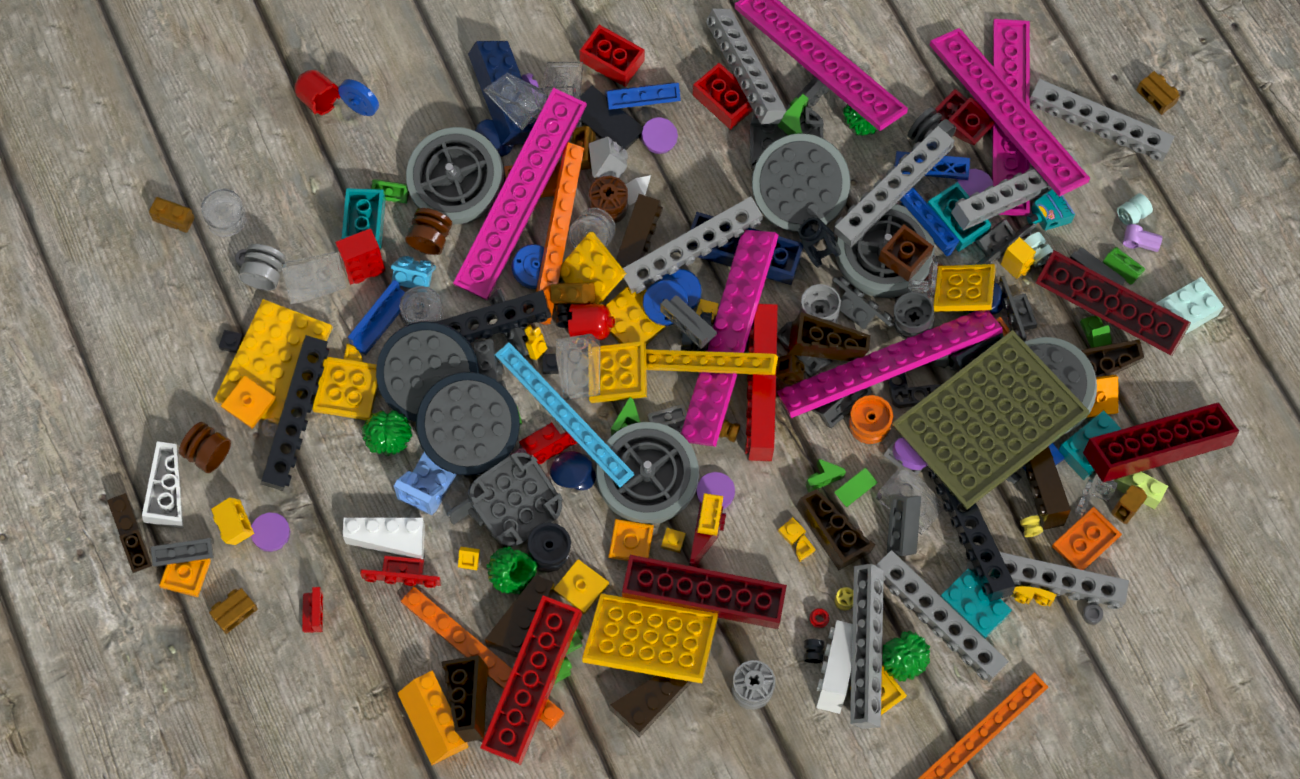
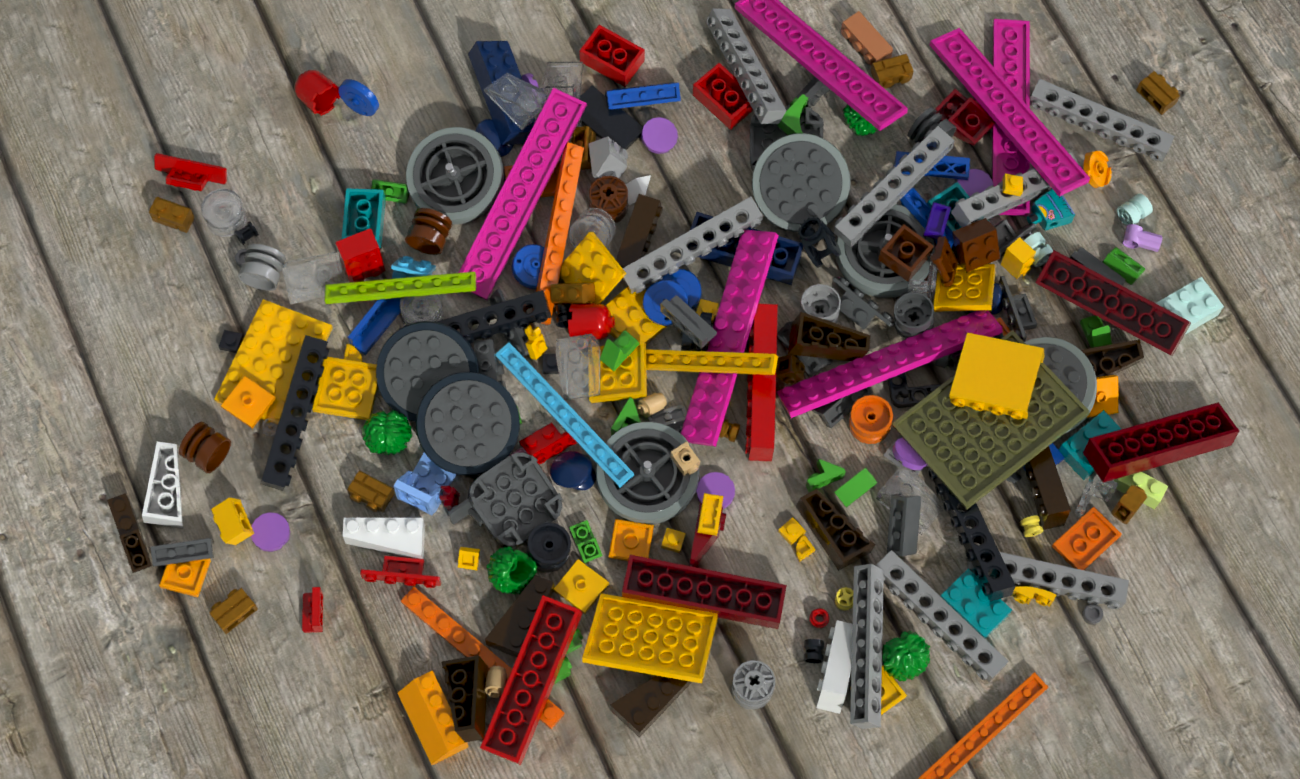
(189, 173): none -> red bracket
(246, 233): none -> black bush
(370, 491): none -> pearl gold brick
(400, 287): none -> lime tile
(450, 497): none -> dark red plate
(495, 681): none -> tan brick
(585, 541): none -> bright green slope
(617, 351): none -> bright green slope
(651, 404): none -> tan brick
(685, 466): none -> tan brick
(866, 39): none -> nougat brick
(892, 71): none -> pearl gold brick
(937, 220): none -> dark purple tile
(944, 261): none -> reddish brown plate
(976, 245): none -> reddish brown brick
(996, 375): none -> yellow panel
(1012, 184): none -> yellow plate
(1097, 169): none -> light orange plate

